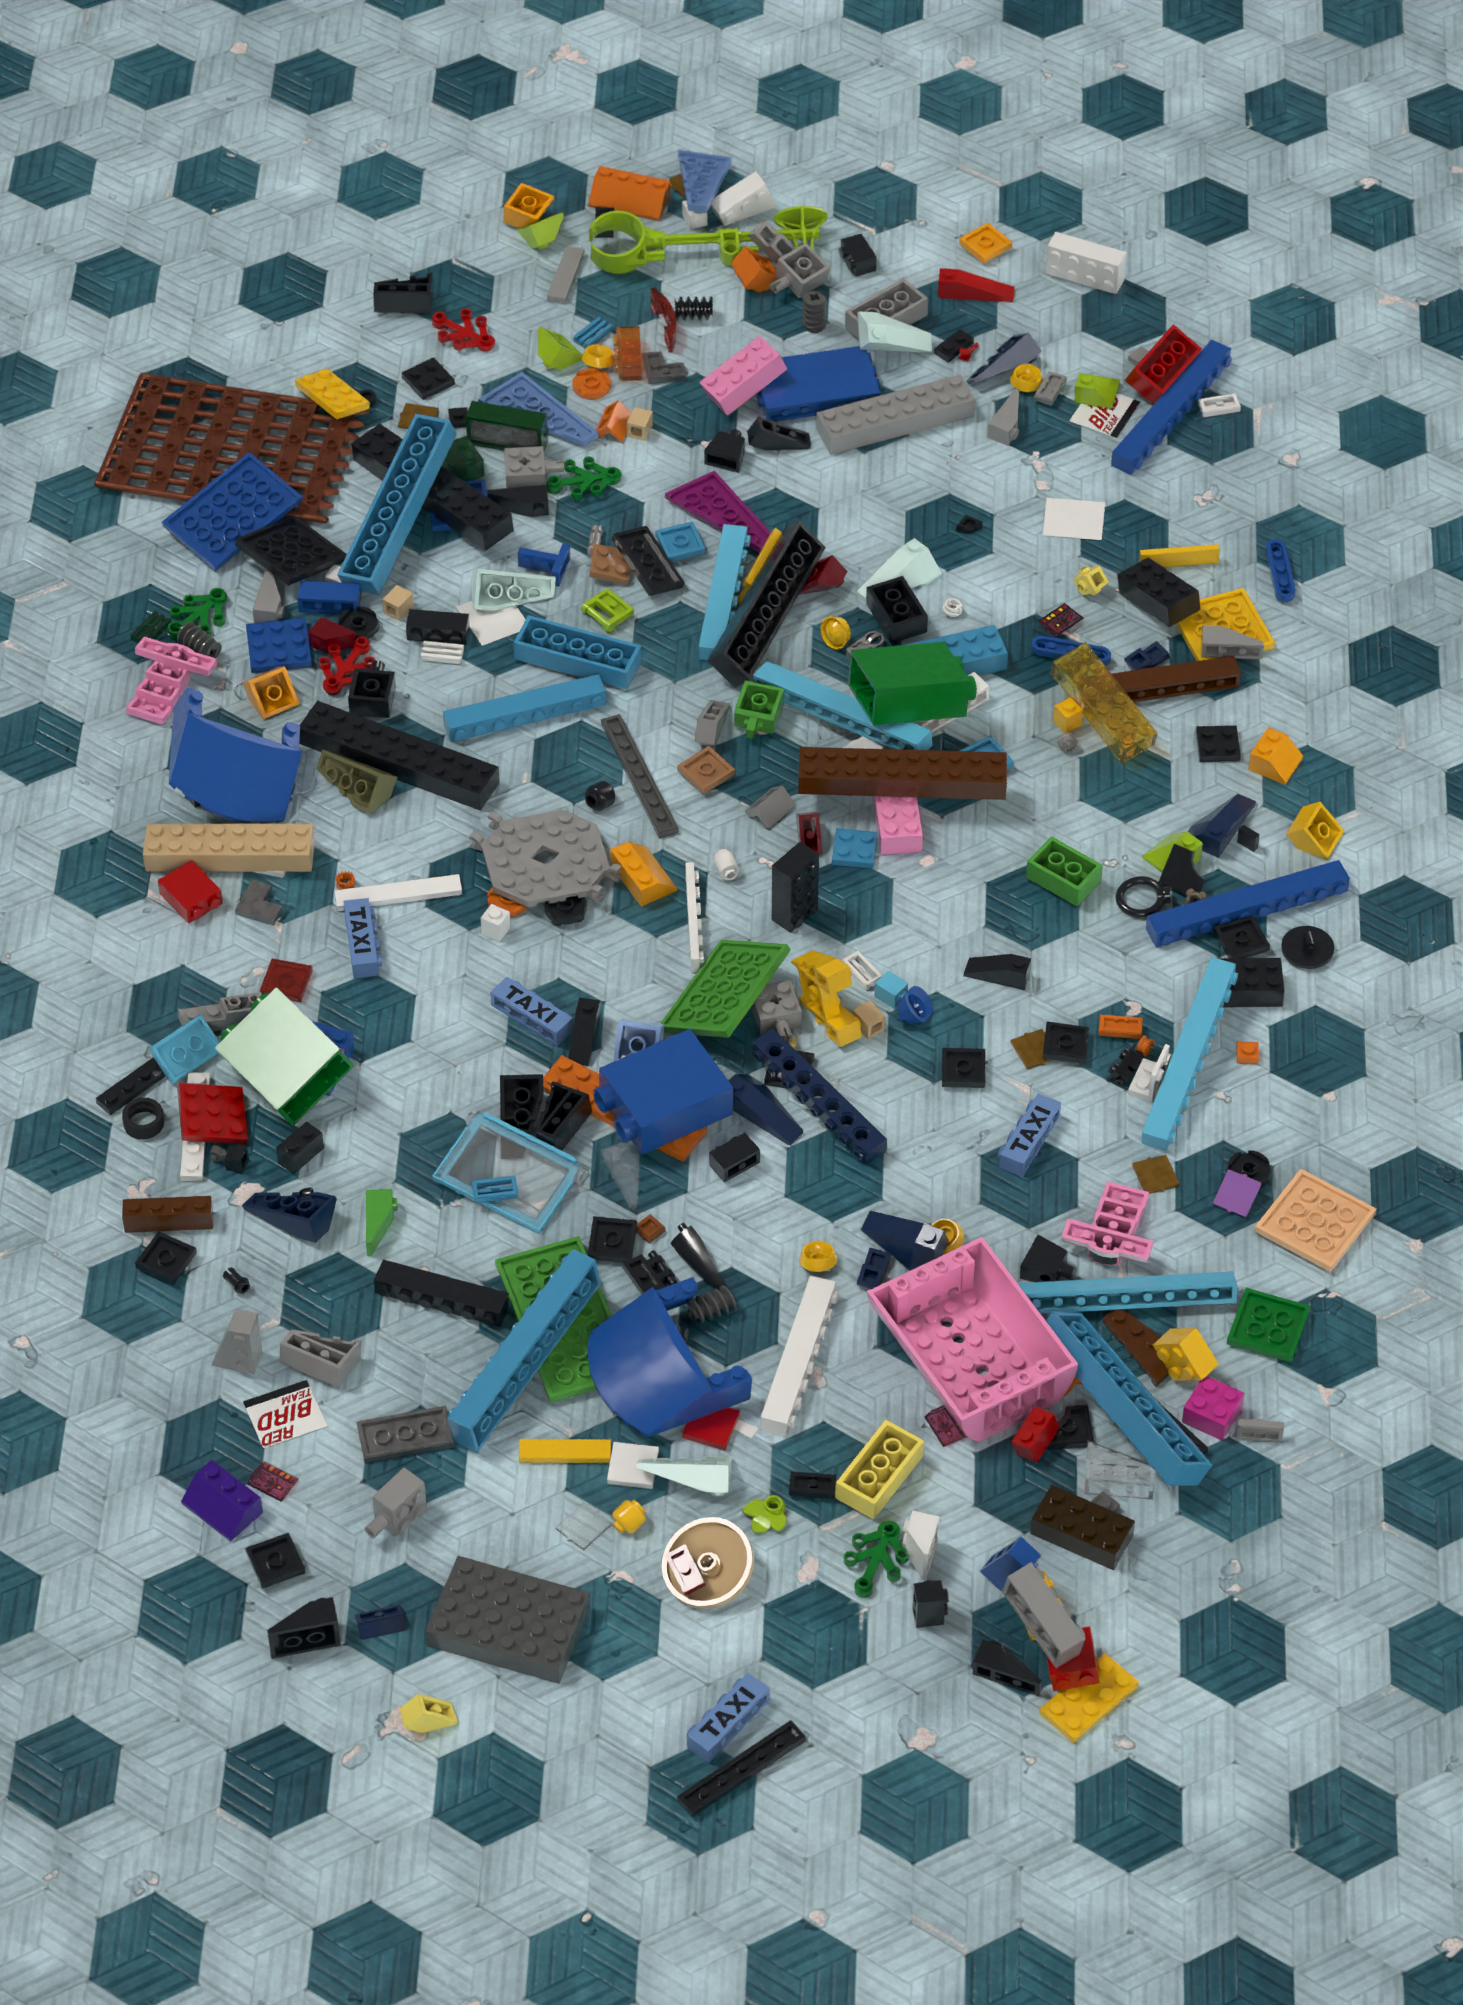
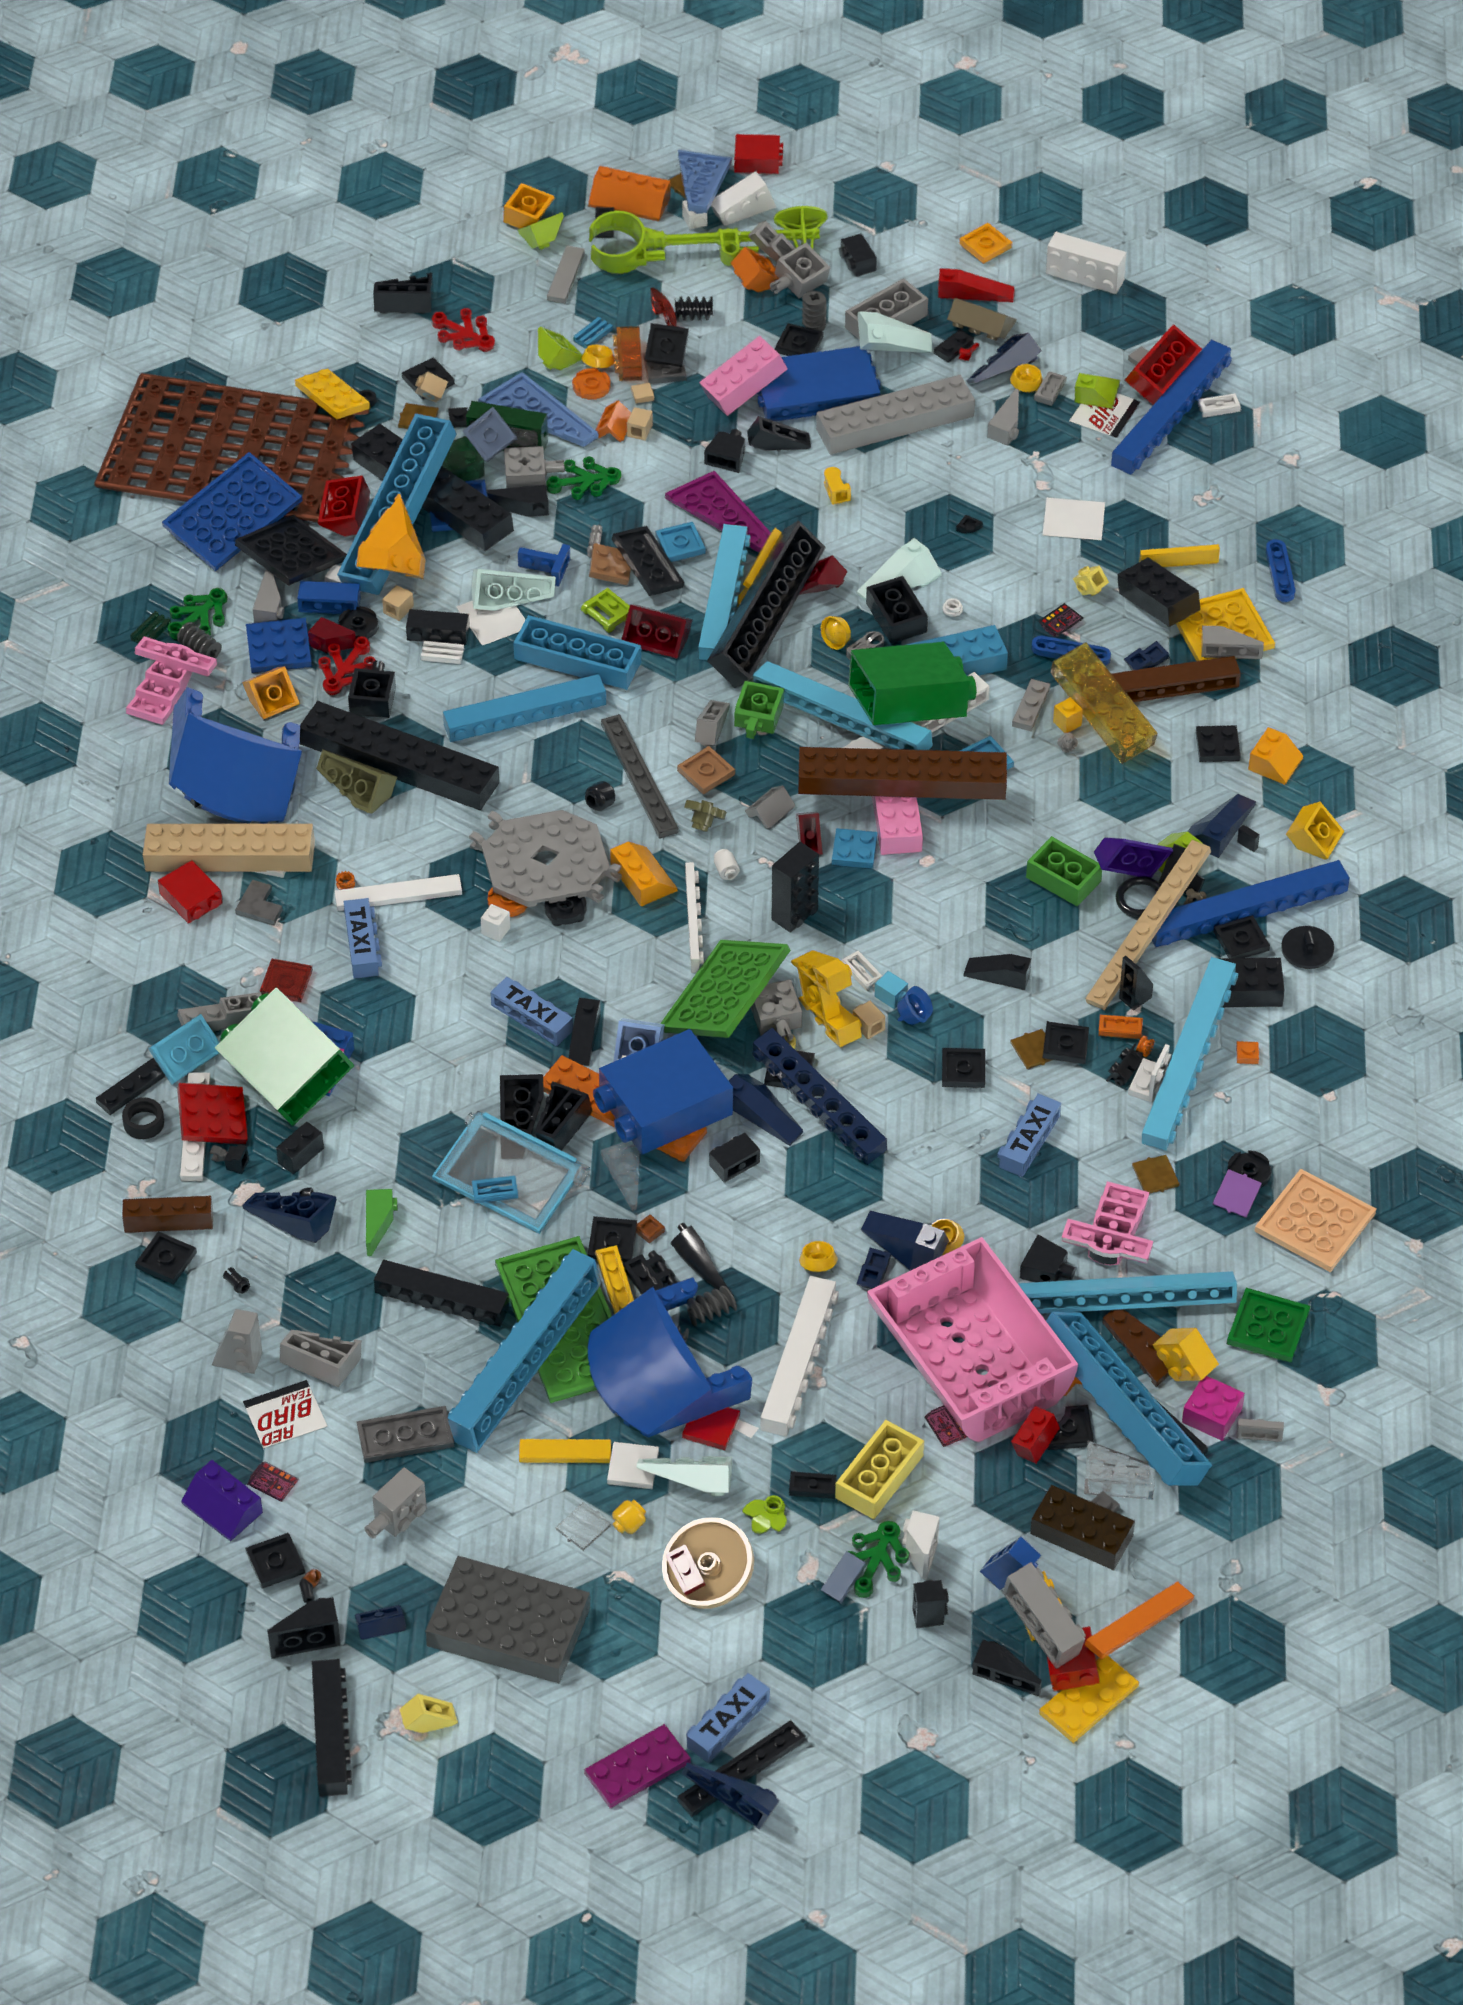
(308, 1583): none -> arm
(329, 1727): none -> black brick
(344, 505): none -> red slope
(393, 544): none -> light orange wedge
(431, 386): none -> tan brick
(490, 434): none -> sand blue tile
(614, 1277): none -> yellow tile
(637, 1766): none -> magenta plate
(642, 393): none -> tan tile
(656, 630): none -> dark red slope
(666, 345): none -> black plate
(704, 814): none -> olive plant
(742, 1797): none -> dark blue wedge
(758, 153): none -> red brick
(798, 340): none -> black tile
(834, 486): none -> yellow leg
(843, 1577): none -> sand blue tile
(980, 319): none -> dark tan slope
(1031, 705): none -> light grey plate
(1131, 856): none -> dark purple slope
(1134, 985): none -> black slope
(1139, 1620): none -> orange tile
(1149, 922): none -> tan plate

